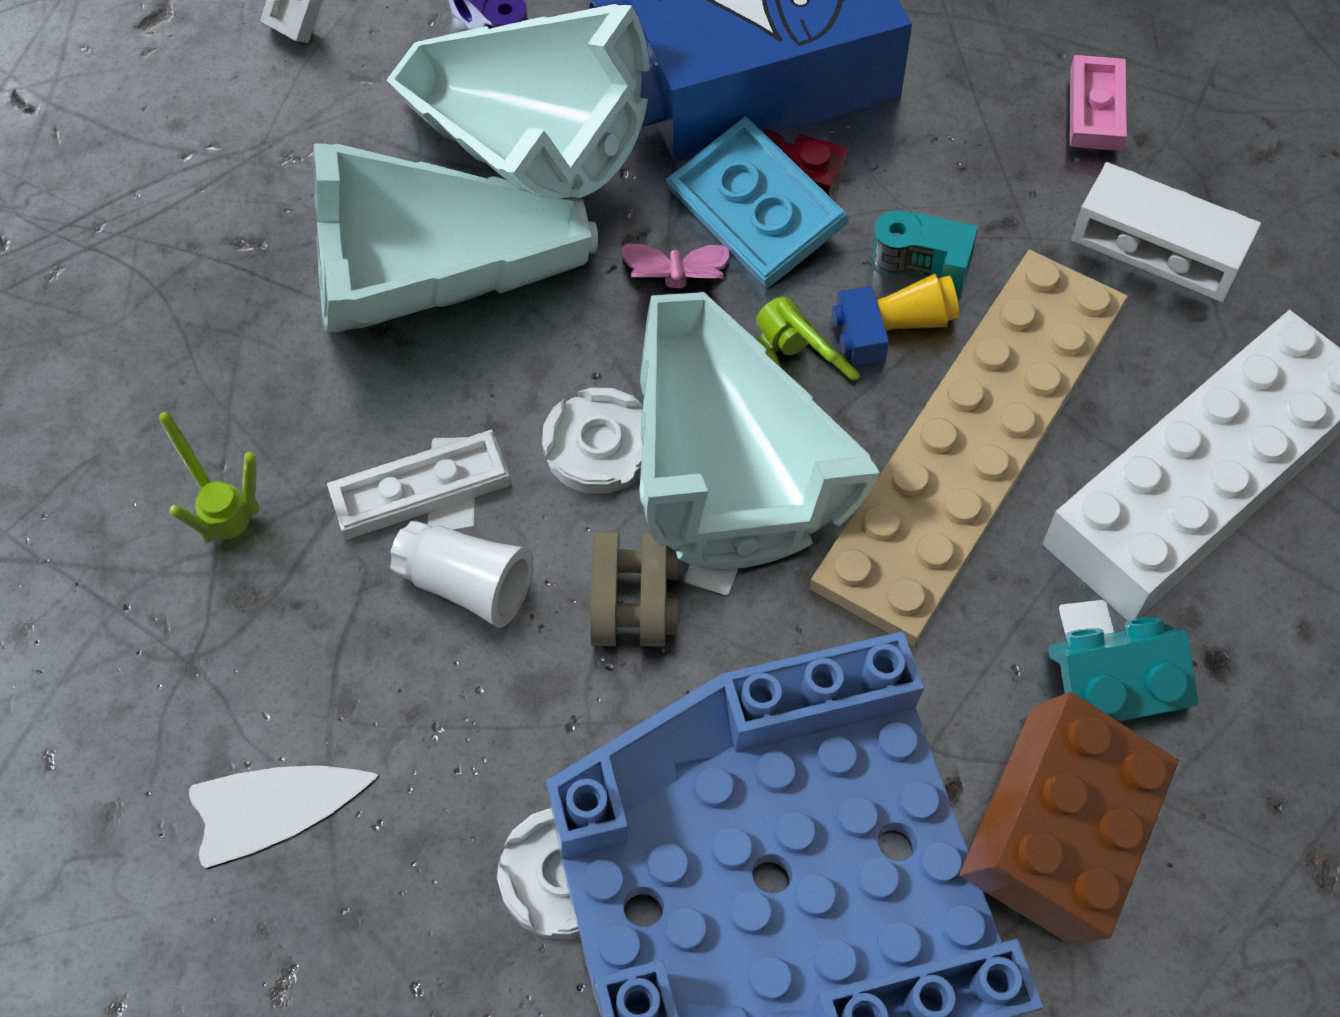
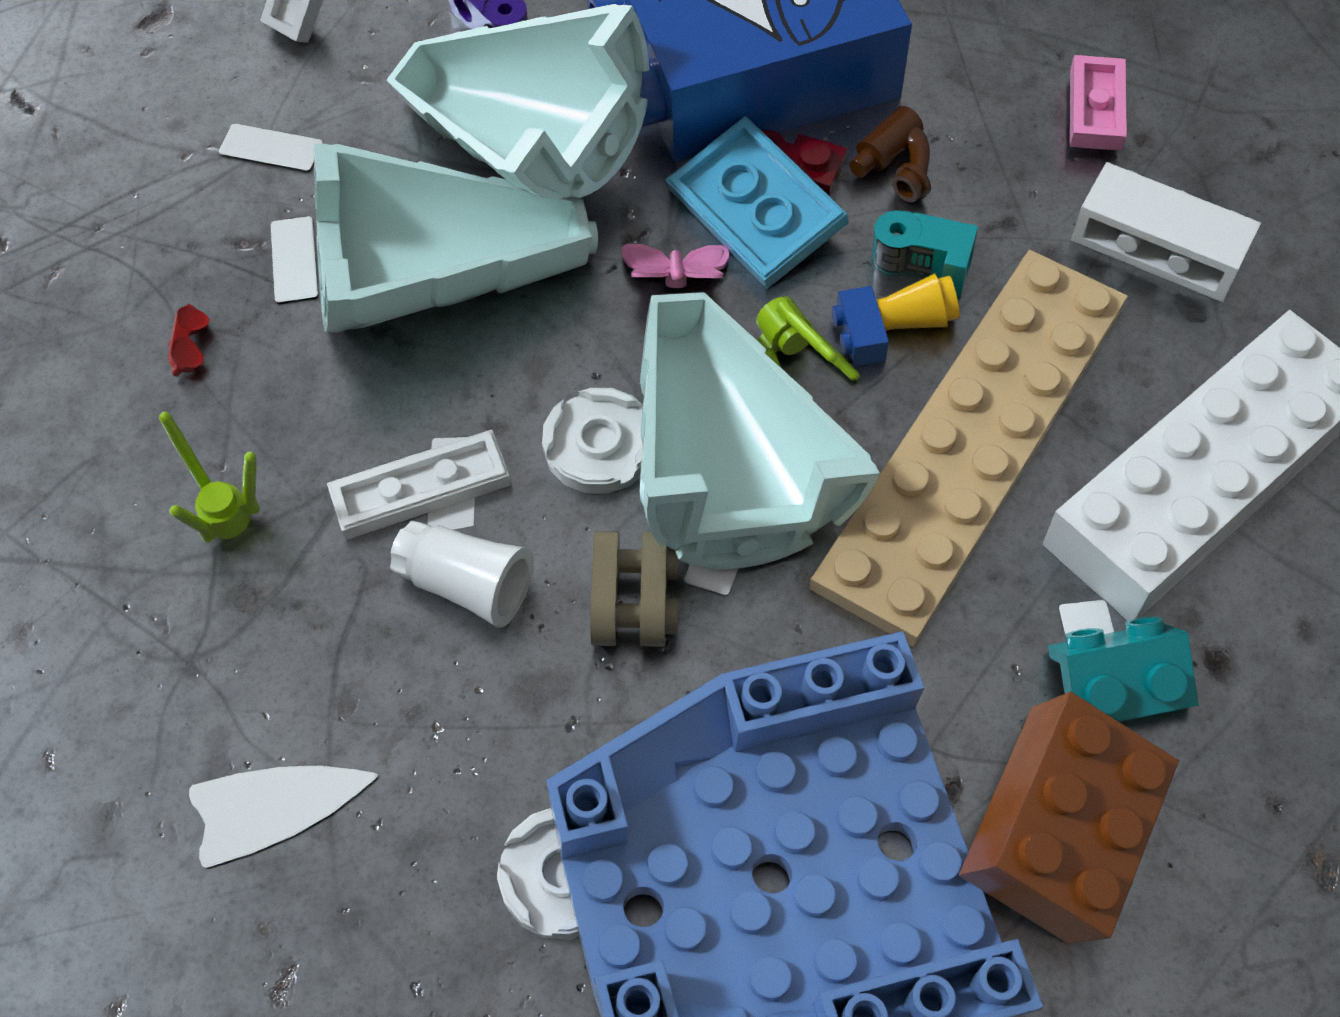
(183, 352): none -> red piece
(269, 147): none -> white sticker
(293, 259): none -> white sticker
(887, 141): none -> reddish brown plant

